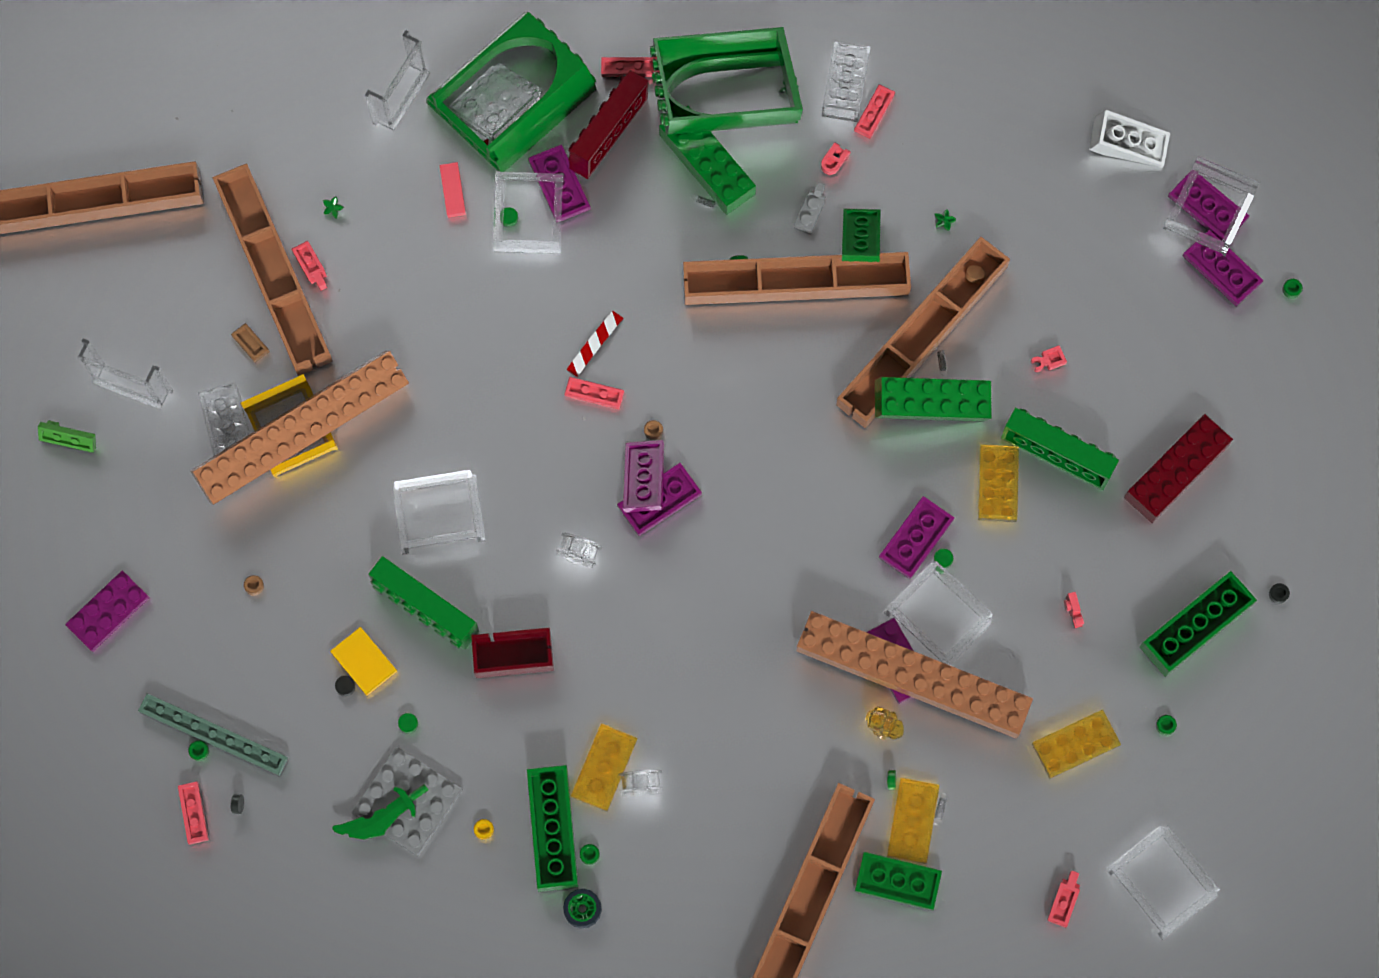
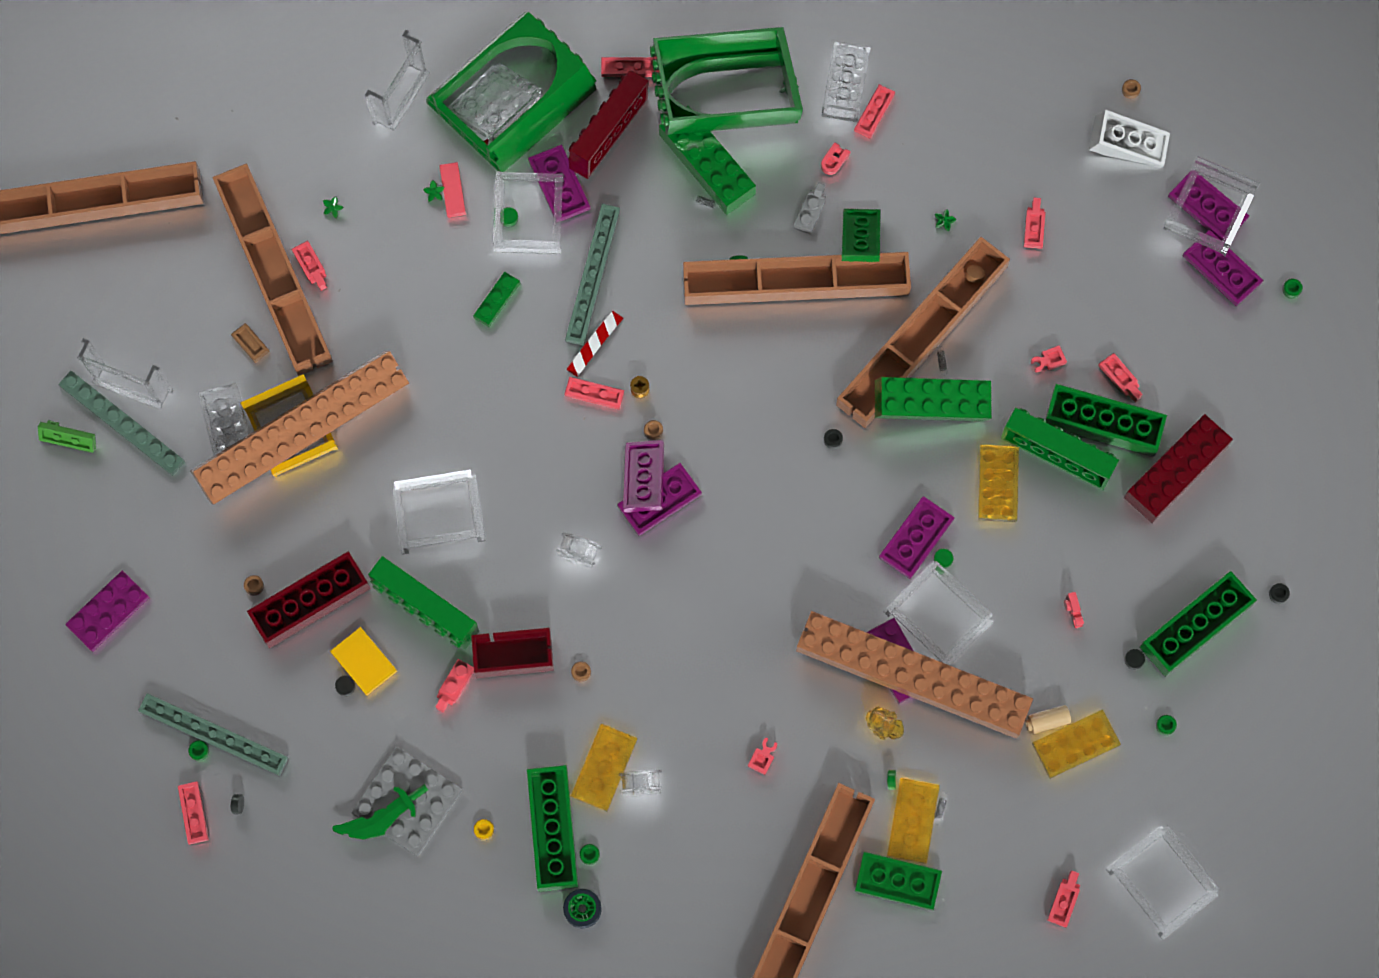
(121, 423): none -> sand green plate
(308, 599): none -> dark red brick
(408, 723): green tile -> none
(434, 191): none -> green plant
(454, 684): none -> coral hinge
(496, 299): none -> green plate
(581, 671): none -> medium nougat tile
(592, 274): none -> sand green plate
(639, 391): none -> pearl gold wheel
(762, 759): none -> coral plate
(833, 438): none -> pearl dark grey tile
(1034, 225): none -> coral hinge
(1048, 719): none -> tan brick
(1106, 420): none -> green brick
(1121, 377): none -> coral hinge
(1131, 89): none -> medium nougat tile
(1134, 659): none -> pearl dark grey tile

